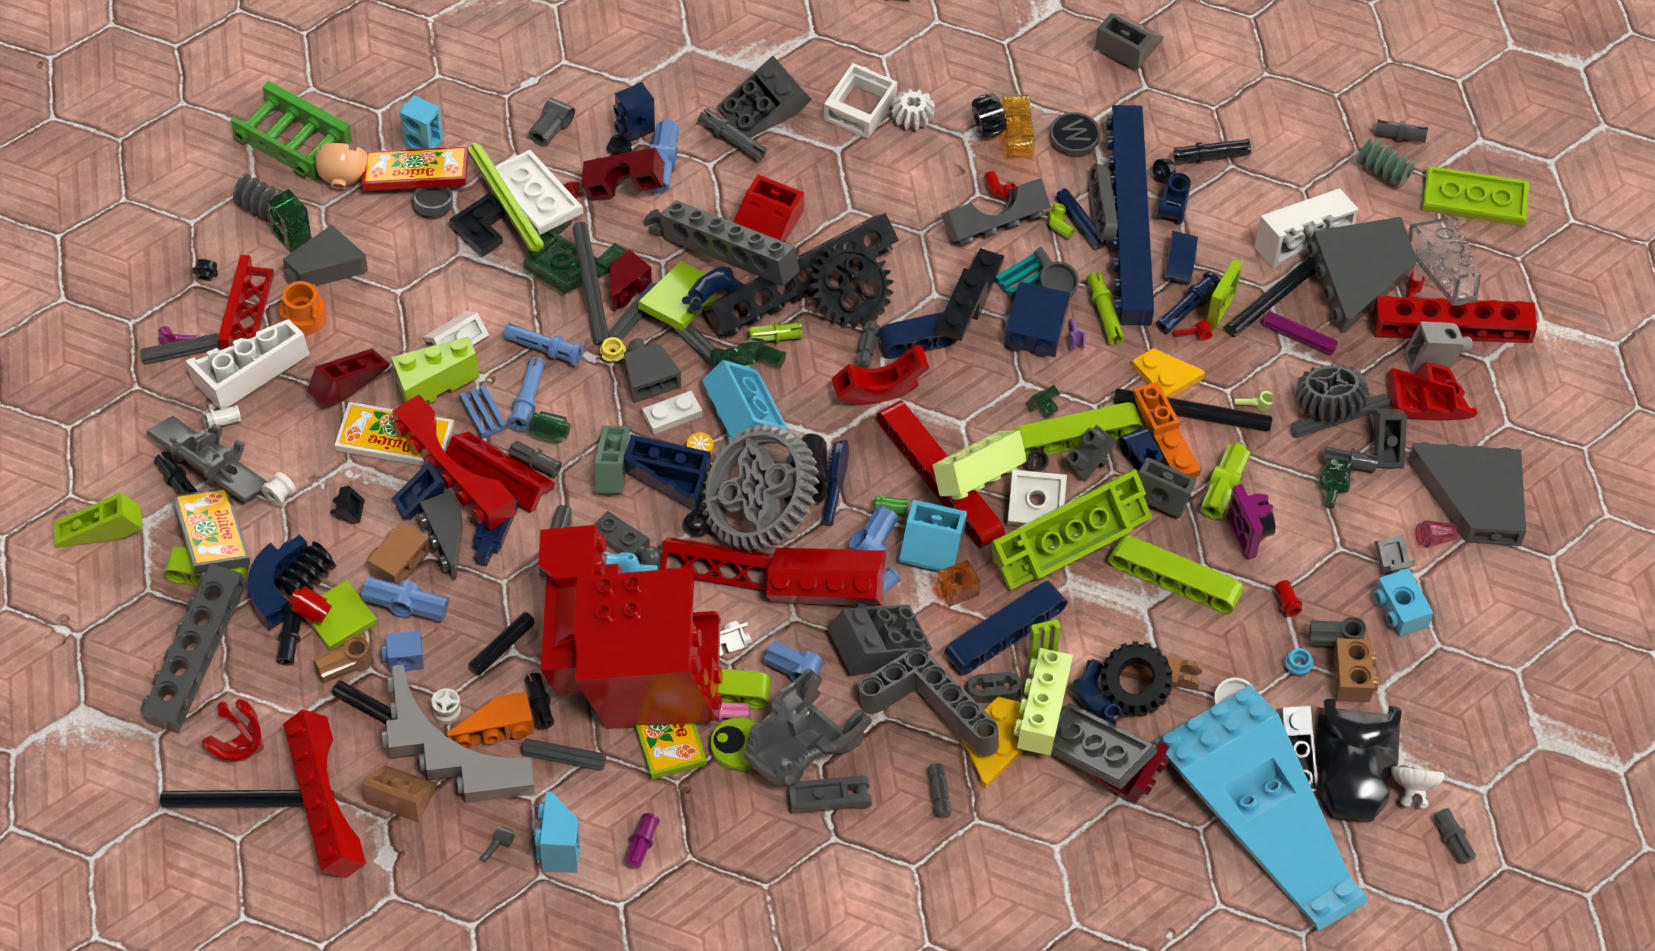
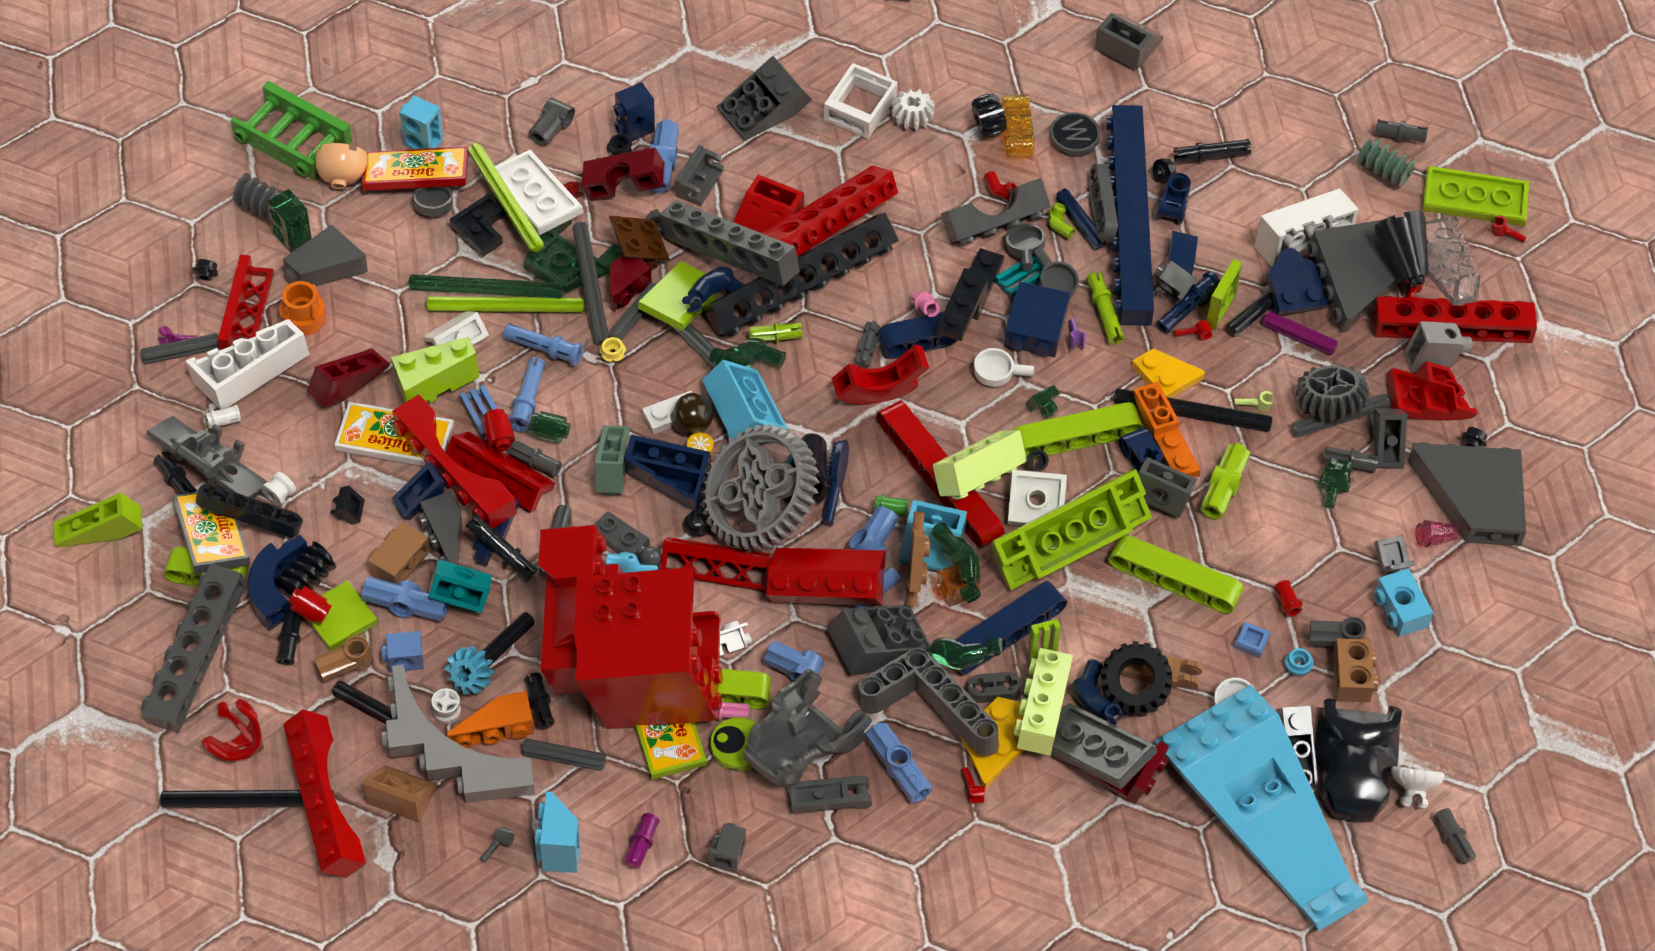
(222, 501): none -> black beam
(459, 586): none -> teal brick
(480, 672): none -> medium azure gear
(486, 286): none -> clear green axle
(498, 429): none -> red brick
(501, 547): none -> black pin
(505, 304): none -> lime axle
(639, 239): none -> reddish brown hinge
(650, 370): dark grey torso -> none
(692, 414): none -> dark brown hair
(698, 176): none -> dark grey hinge
(724, 129): dark grey pin -> none
(728, 847): none -> dark grey brick
(832, 297): black gear -> none
(836, 209): none -> red brick
(907, 774): none -> medium blue piece
(917, 568): none -> medium nougat plate
(925, 303): none -> bright pink axle
(939, 790): dark grey axle -> none
(959, 655): none -> clear green arm
(963, 556): none -> clear green arm
(975, 793): none -> red hand
(996, 367): none -> white piece
(1023, 241): none -> dark grey piece
(1091, 452): dark grey hips -> none
(1174, 279): none -> dark grey brick
(1250, 519): magenta piece -> none
(1252, 640): none -> medium blue tile
(1295, 284): none -> dark blue plate
(1406, 245): none -> black cone
(1474, 437): none -> black plate
(1500, 228): none -> red hand

